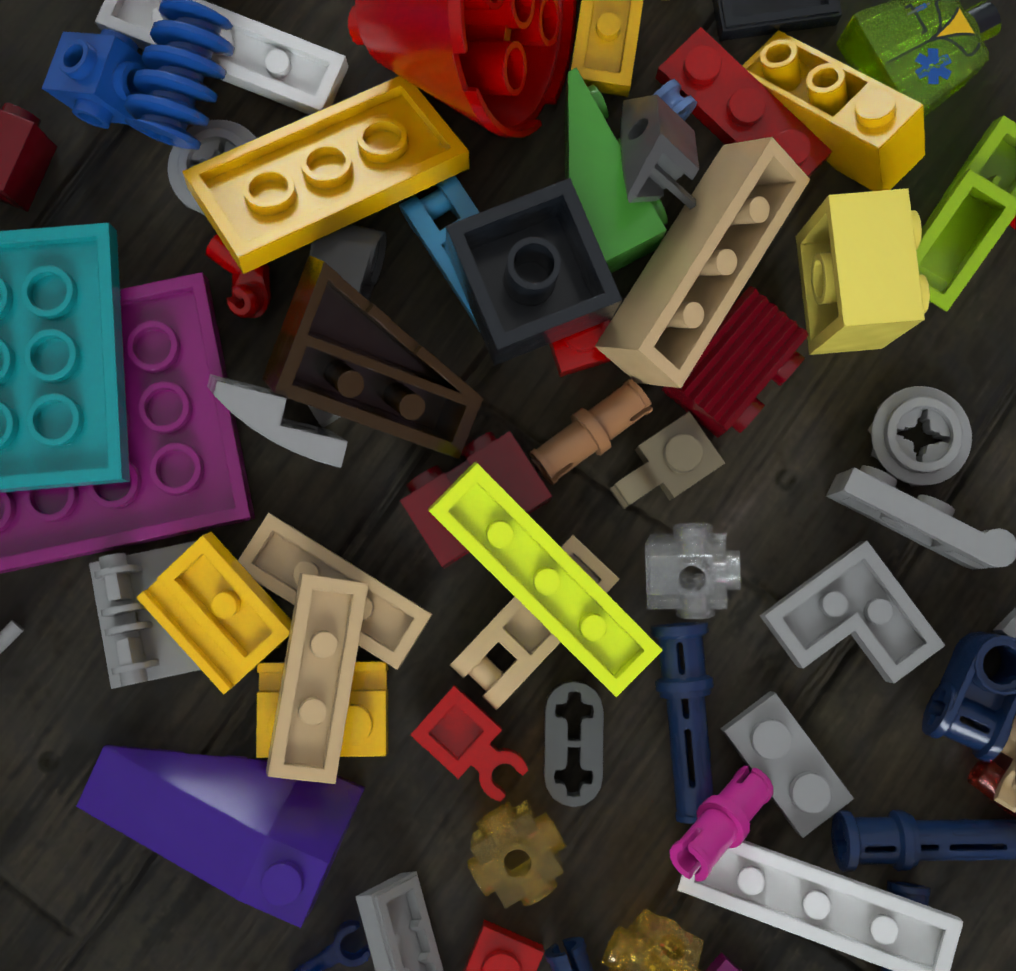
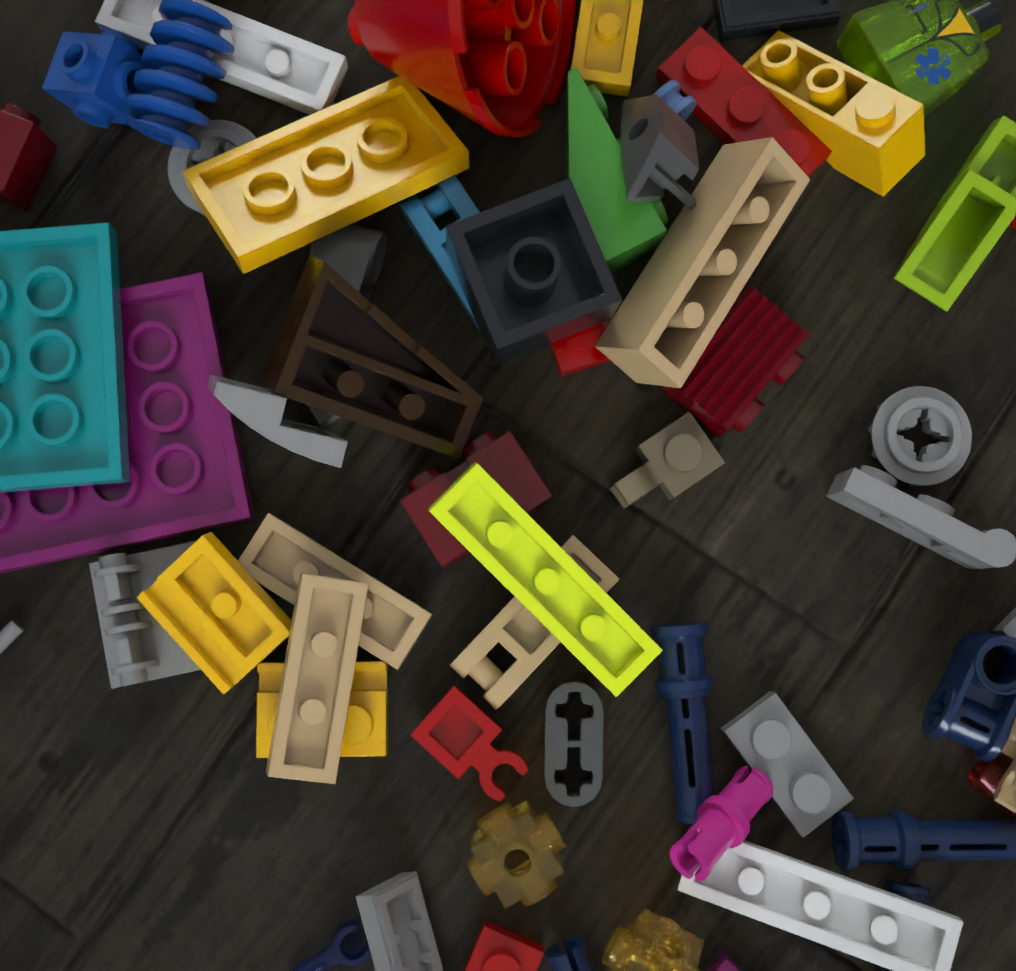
(227, 821): dark purple wedge -> none
(250, 290): red arm -> none
(591, 431): medium nougat pin -> none
(674, 587): clear brick -> none
(859, 599): light grey plate -> none
(861, 271): light yellow brick -> none

